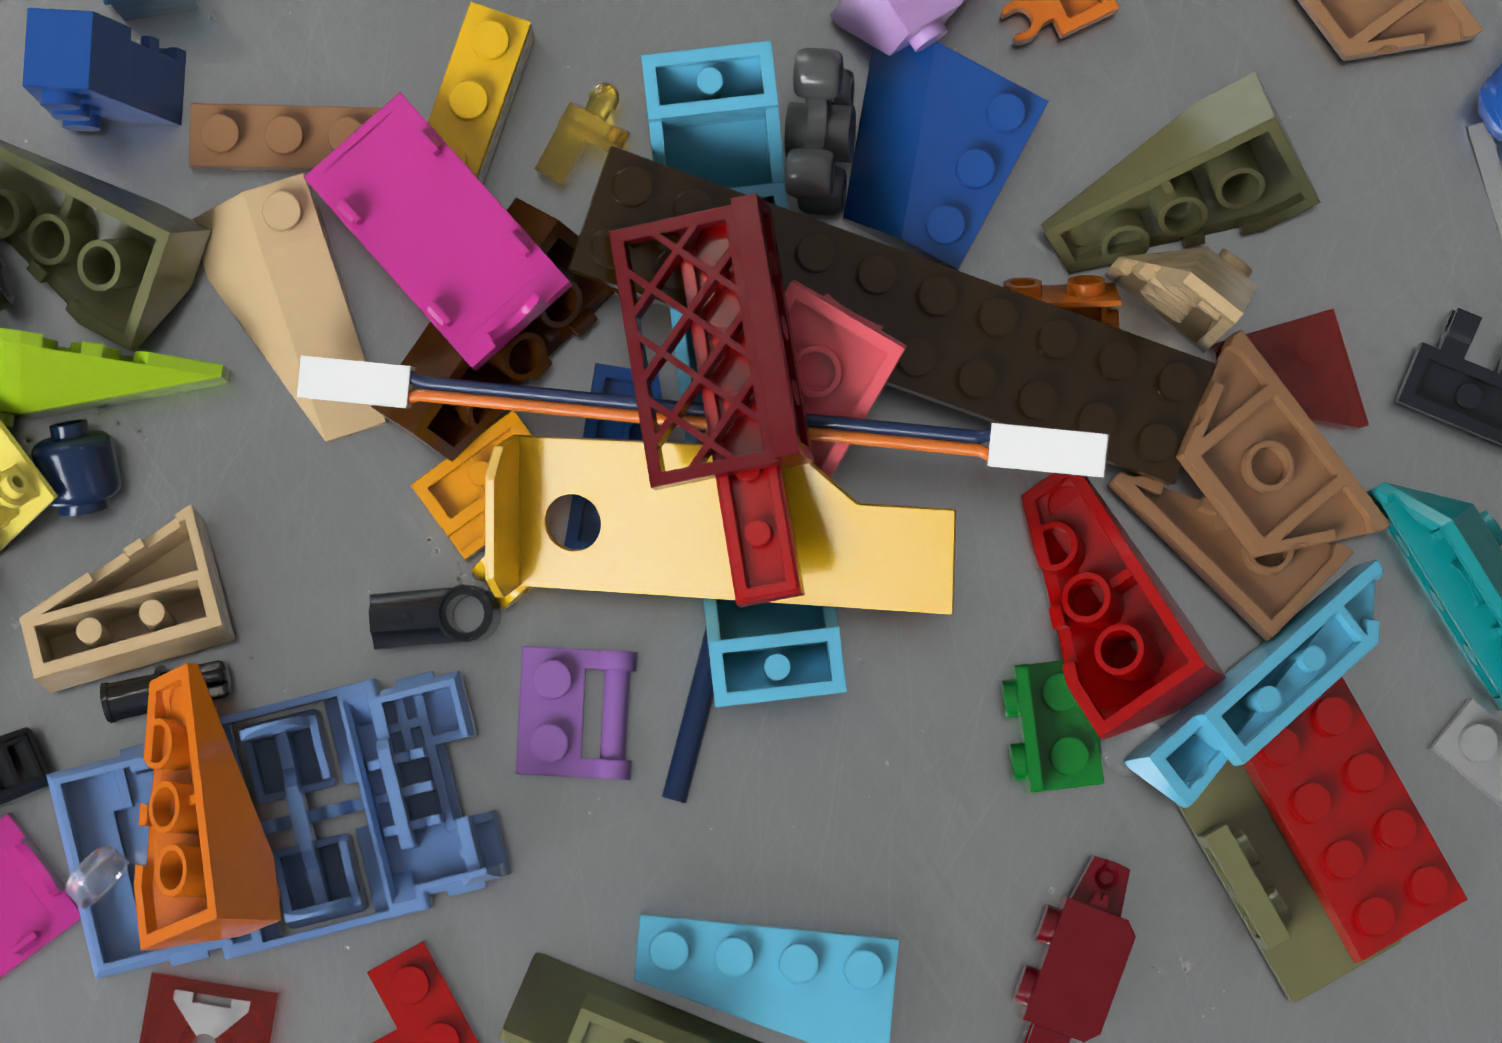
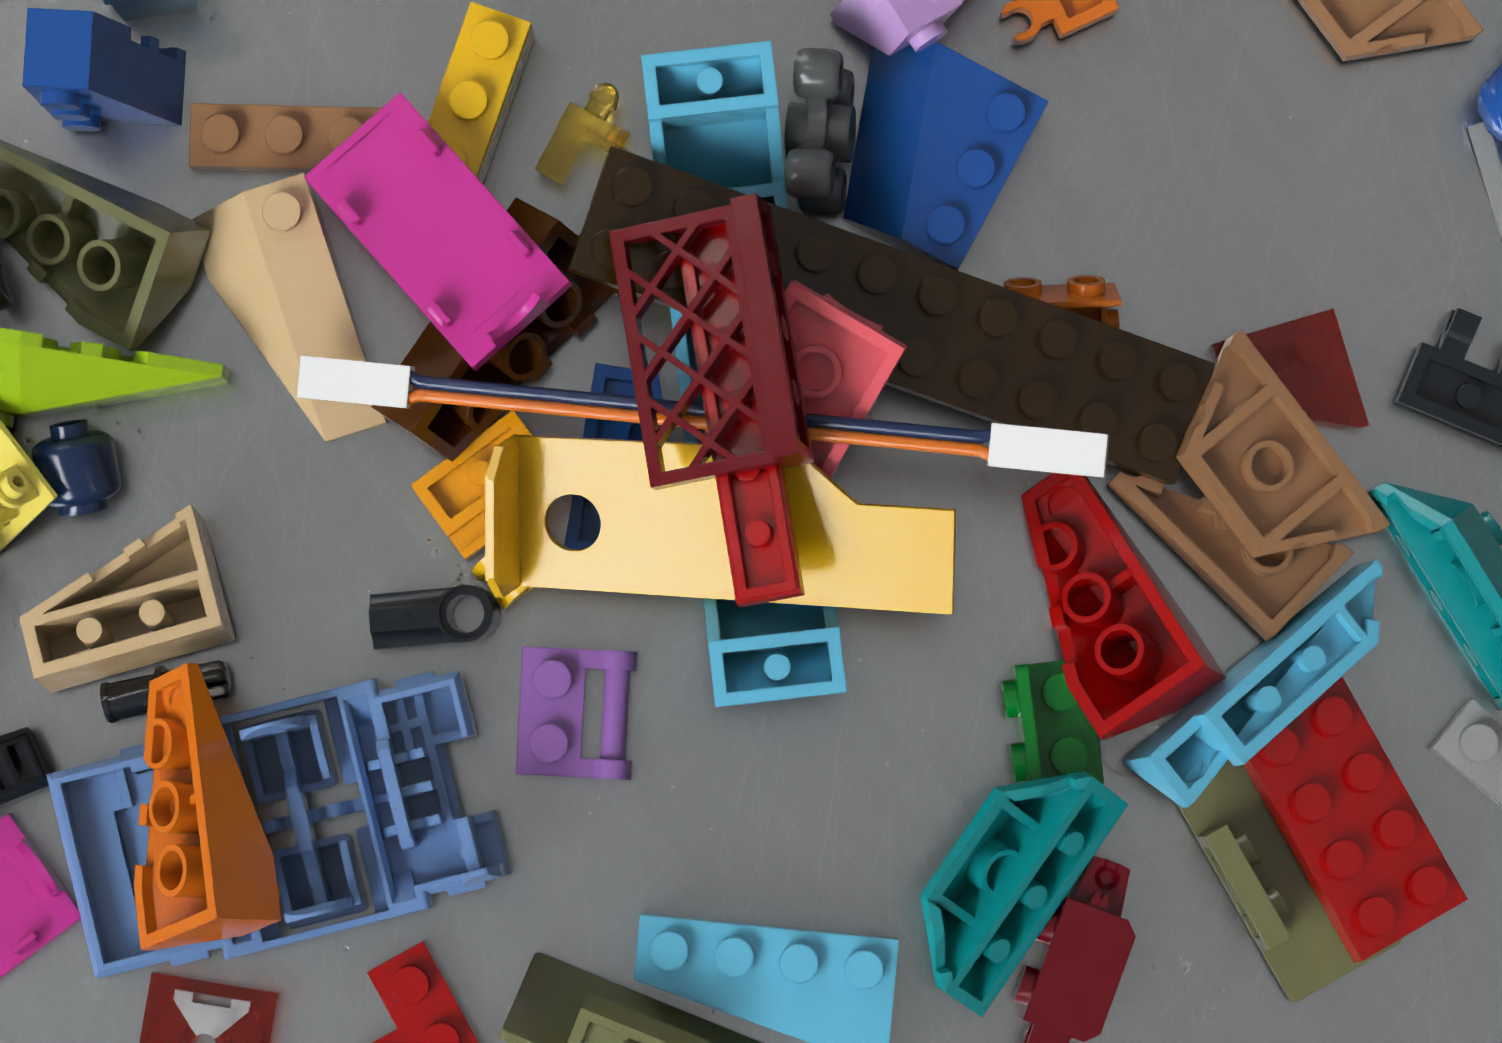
(96, 875): clear tile -> none
(691, 729): dark blue bar -> none
(1010, 879): none -> teal wedge
(1189, 289): tan wedge -> none
(1200, 175): olive wedge -> none

